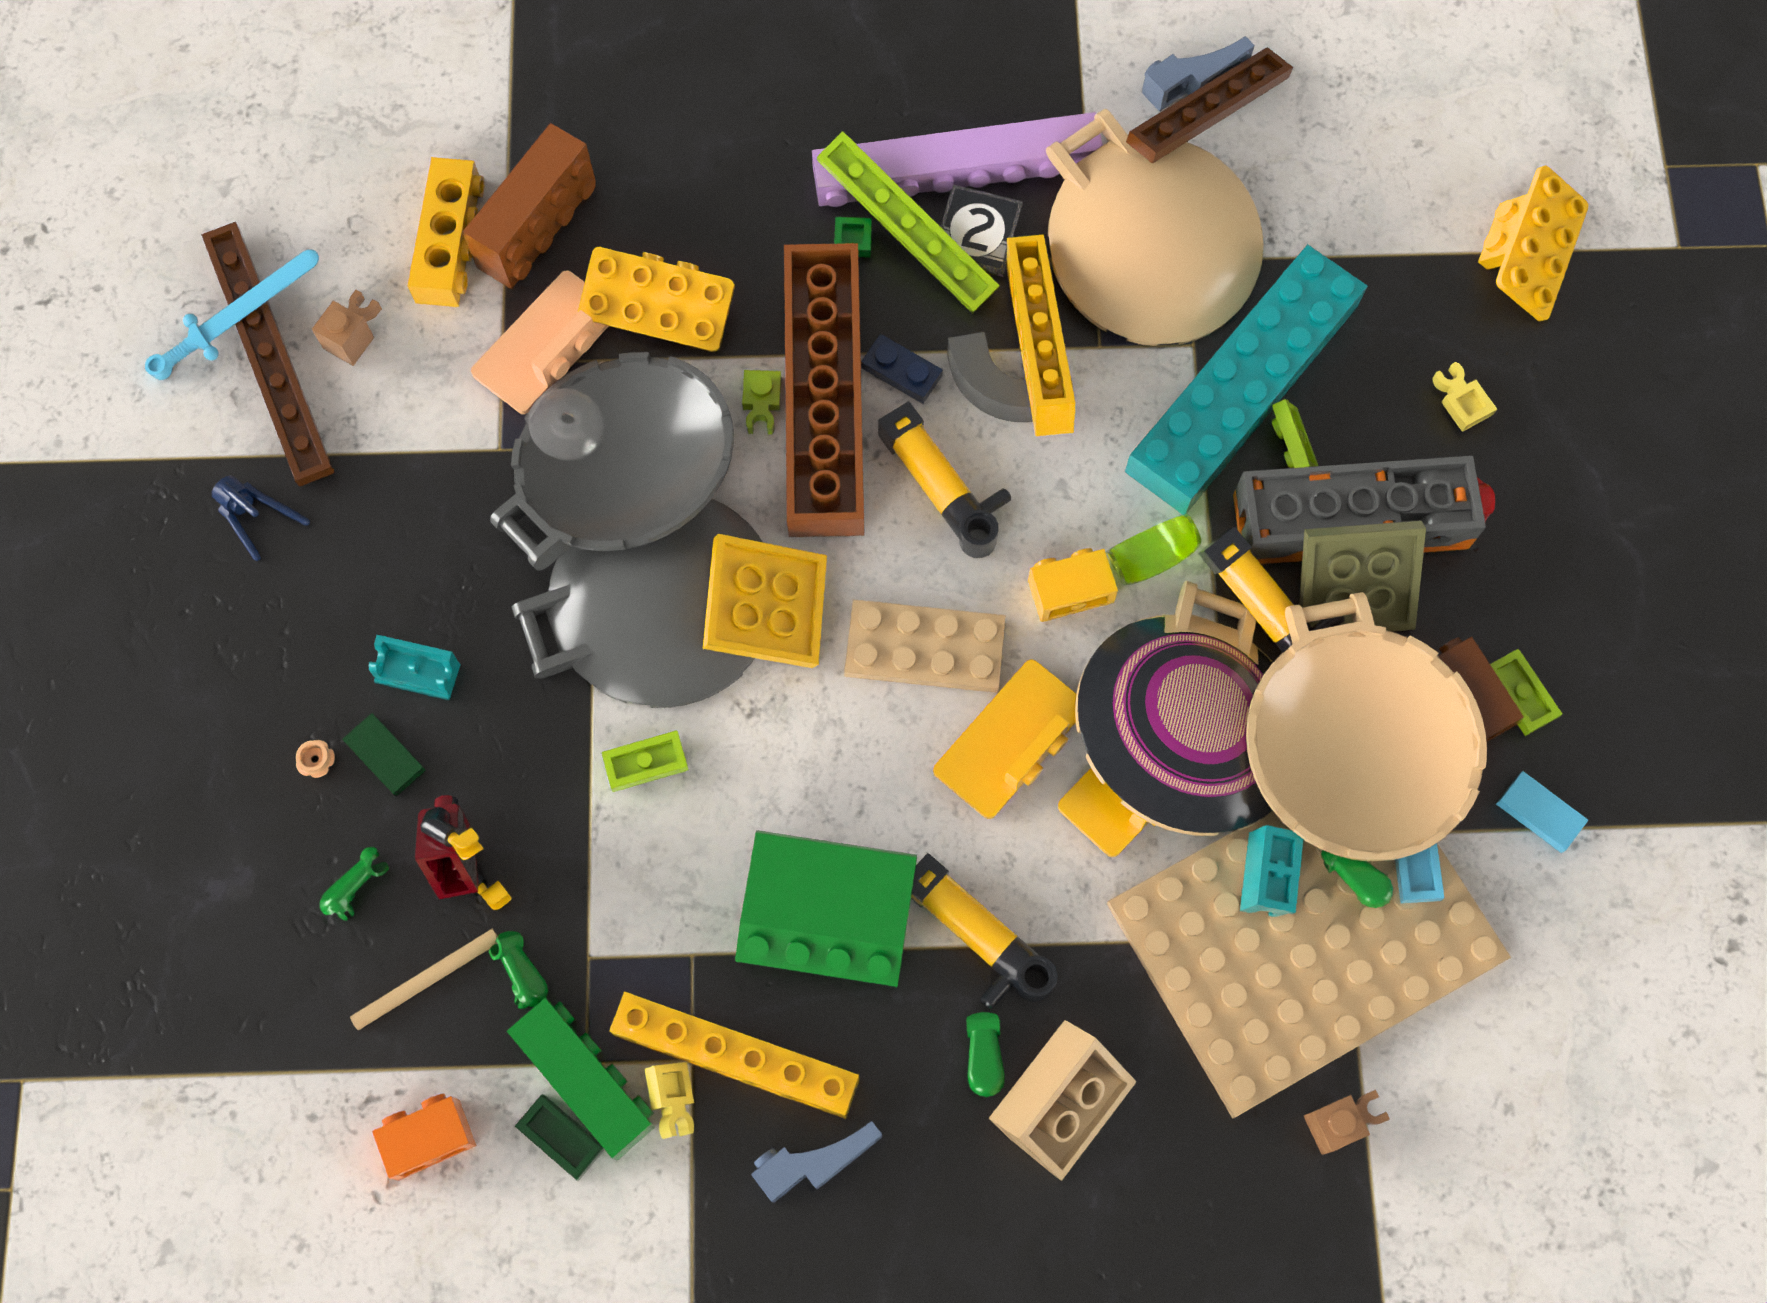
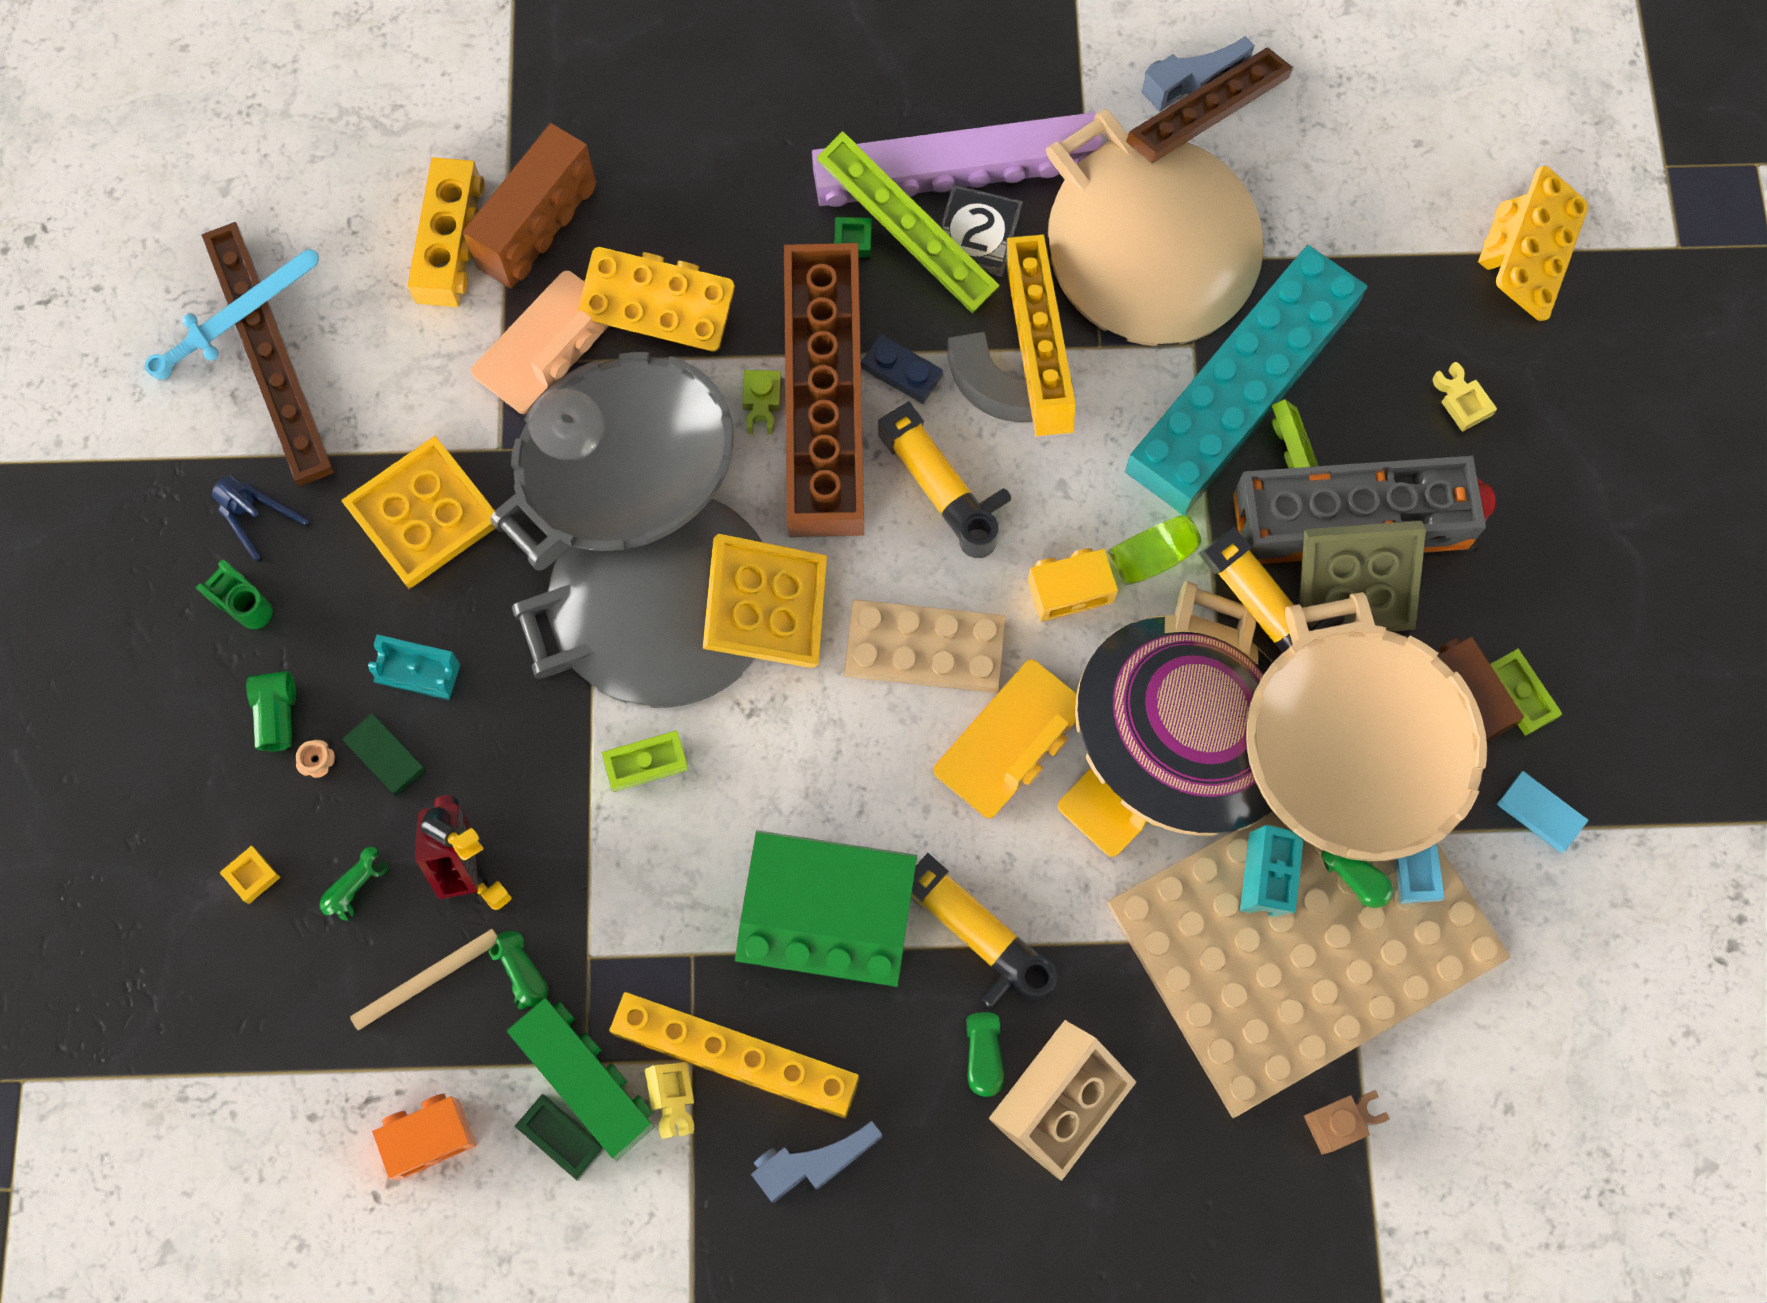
(232, 593): none -> green piece
(250, 875): none -> yellow plate
(270, 700): none -> green piece
(345, 330): medium nougat brick -> none
(421, 511): none -> yellow plate

